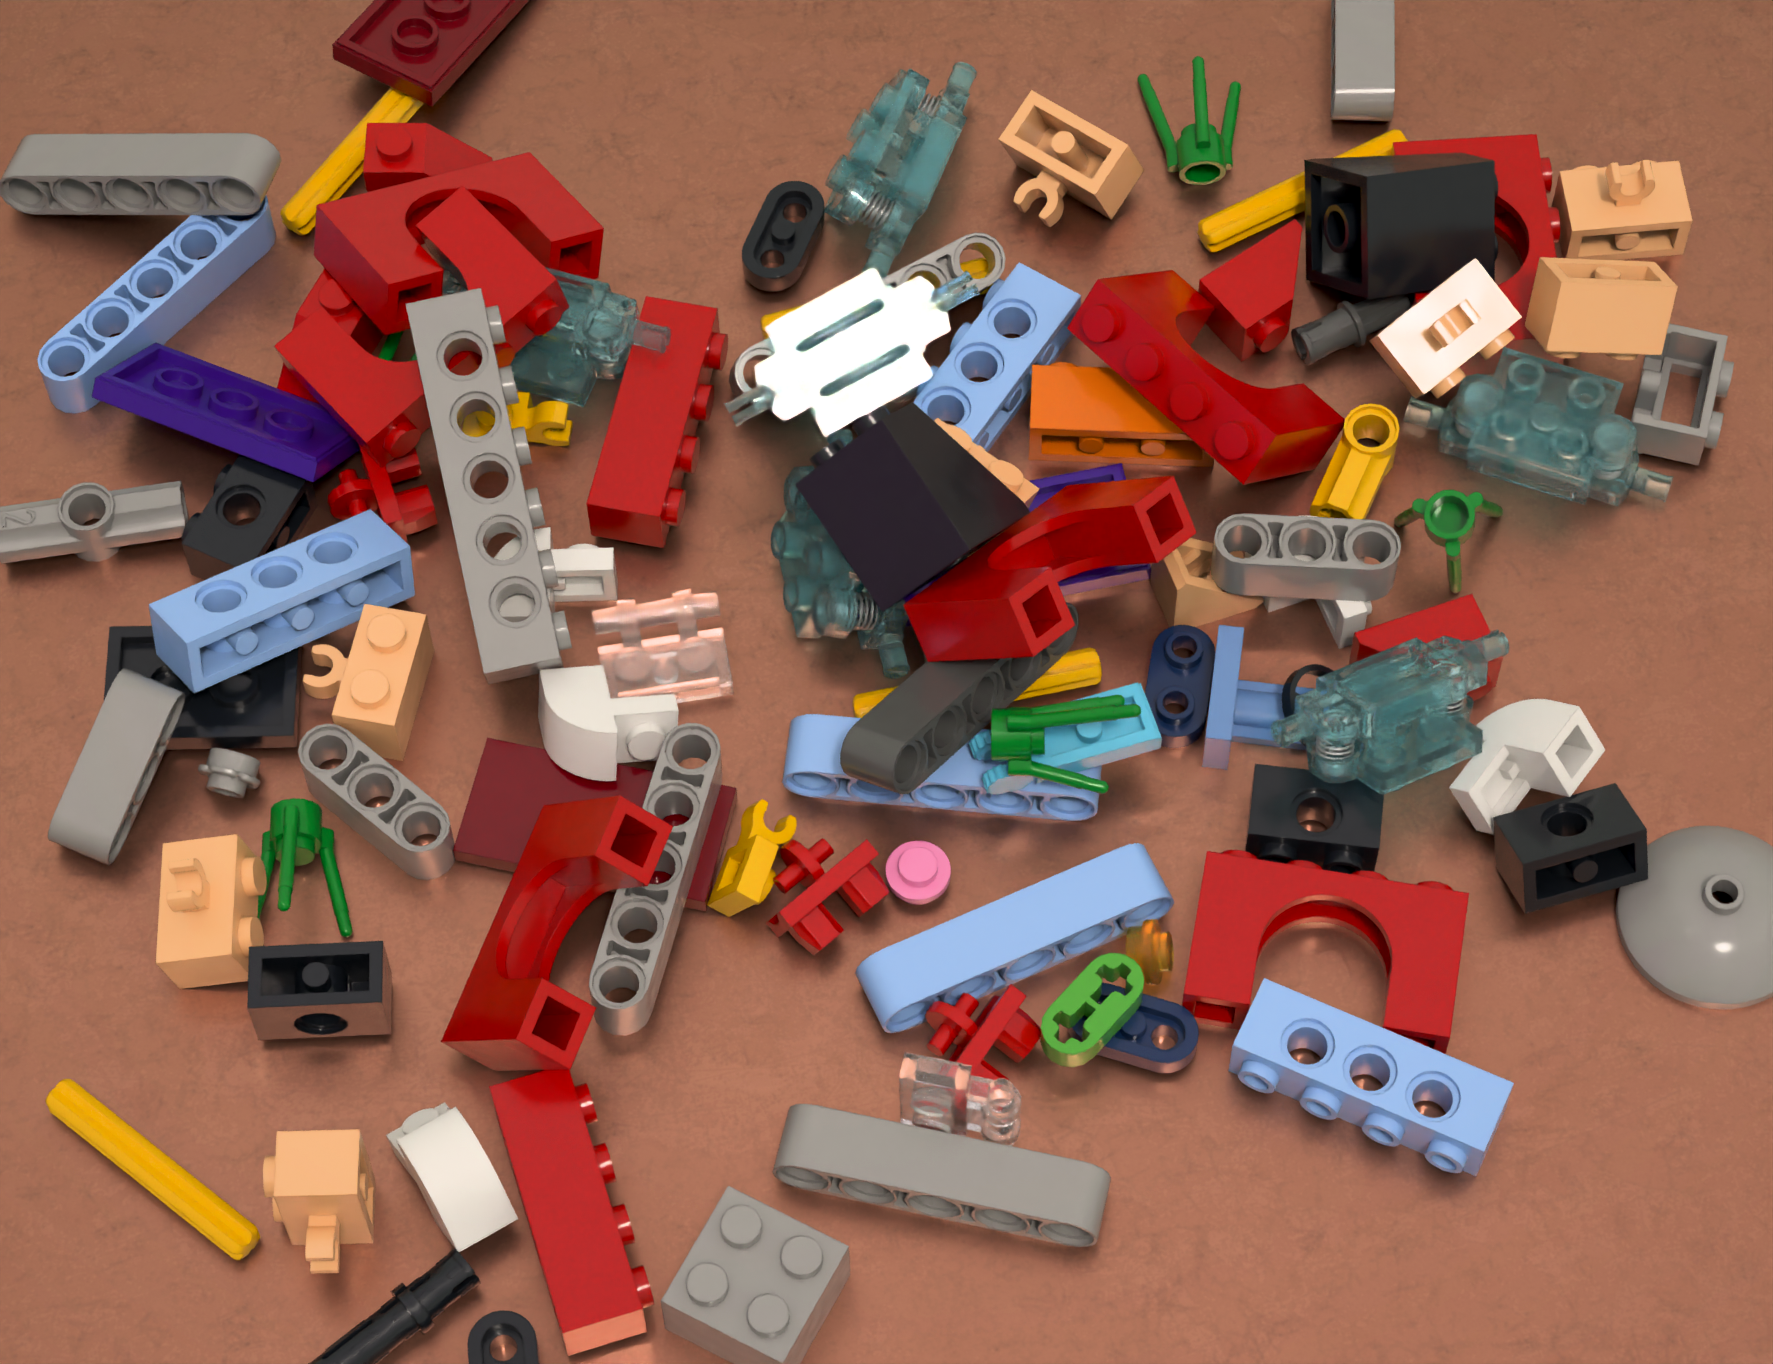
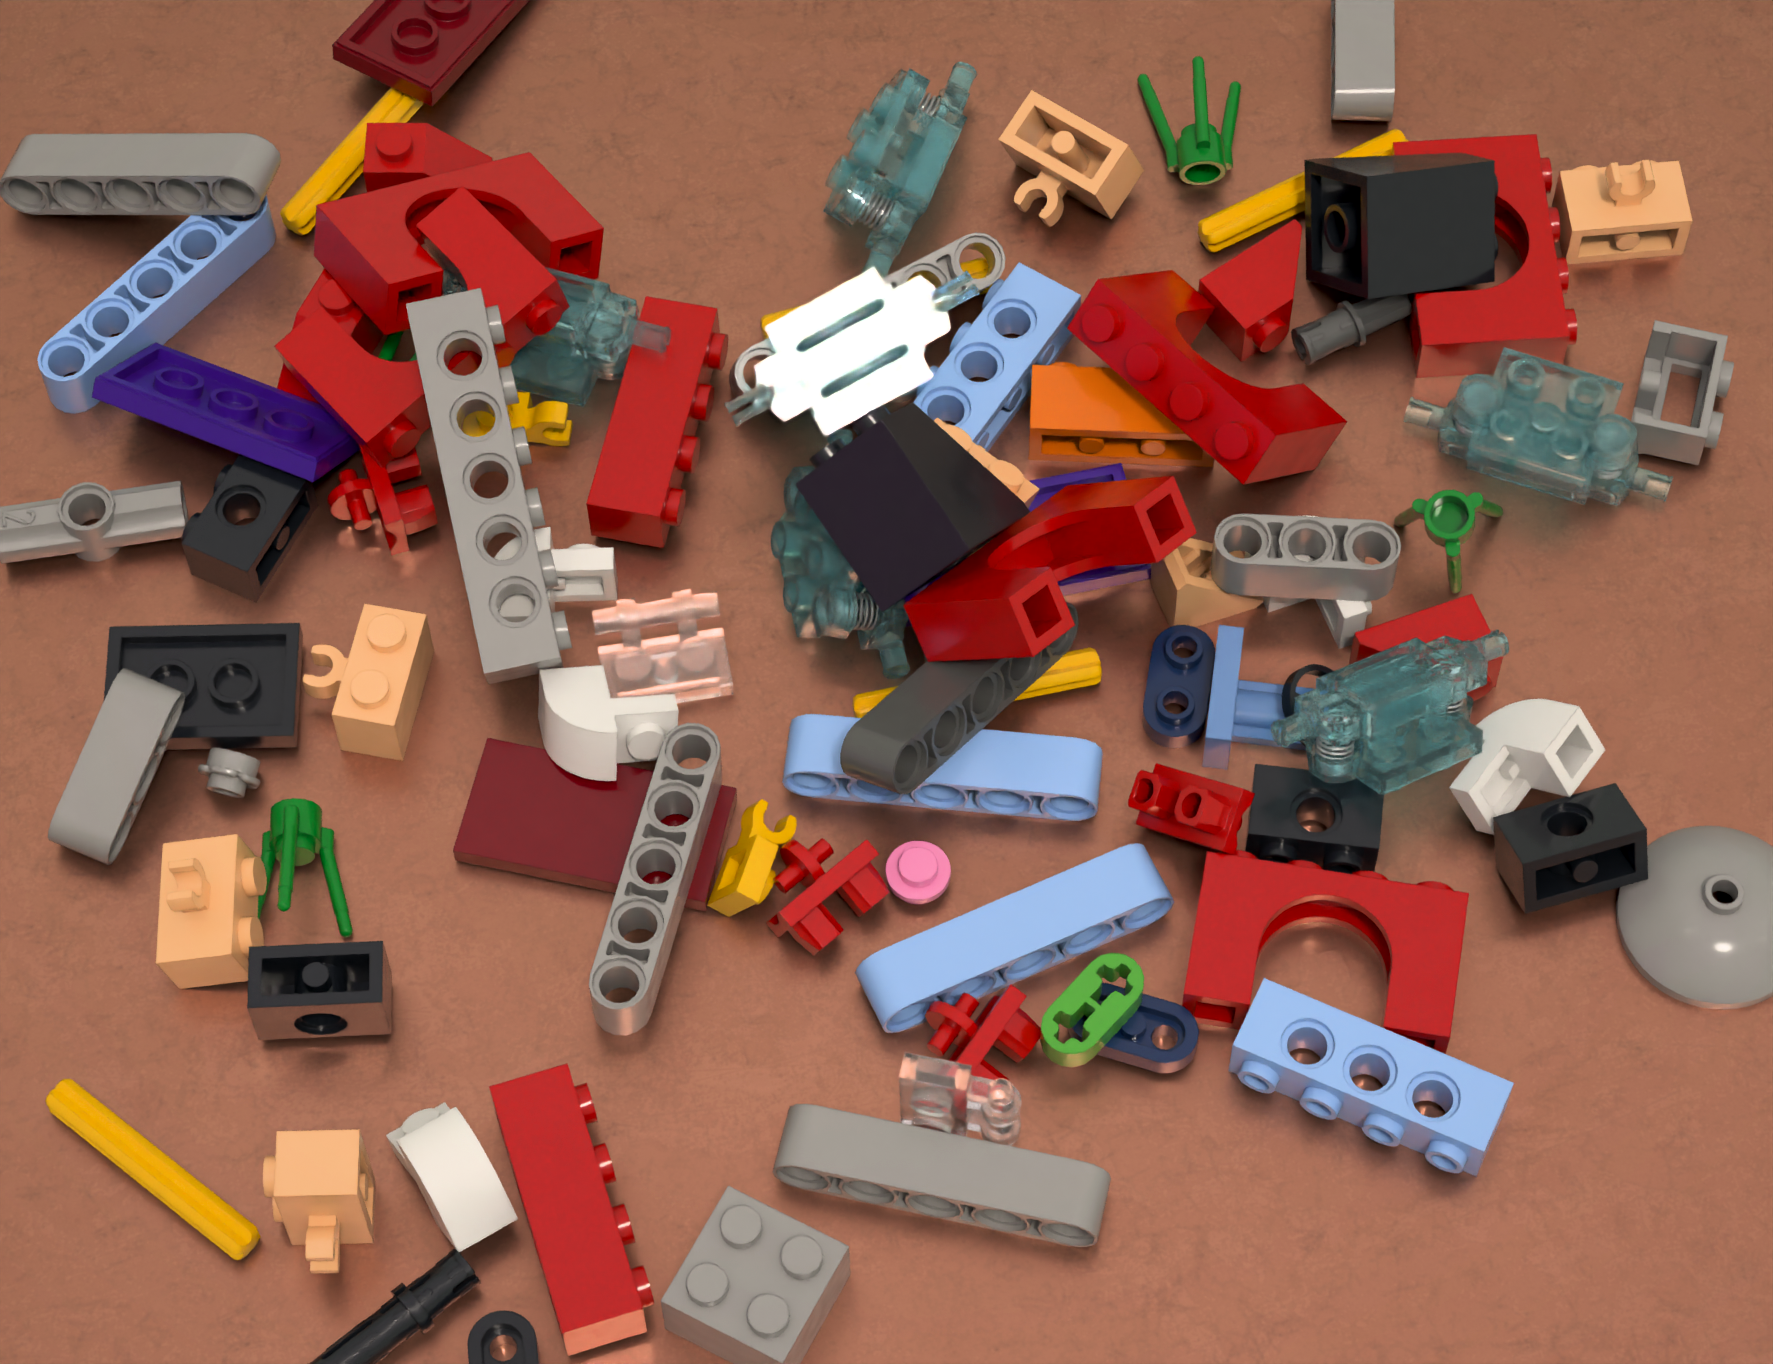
(281, 600): light blue brick -> none
(367, 776): light grey beam -> none
(574, 854): red arch -> none
(780, 240): black plate -> none
(1021, 733): green plant -> none
(1080, 745): medium azure hinge -> none
(1150, 950): clear yellow plate -> none
(1190, 807): none -> red hips
(1357, 469): yellow piece -> none
(1446, 330): light nougat brick -> none
(1600, 307): light nougat brick -> none

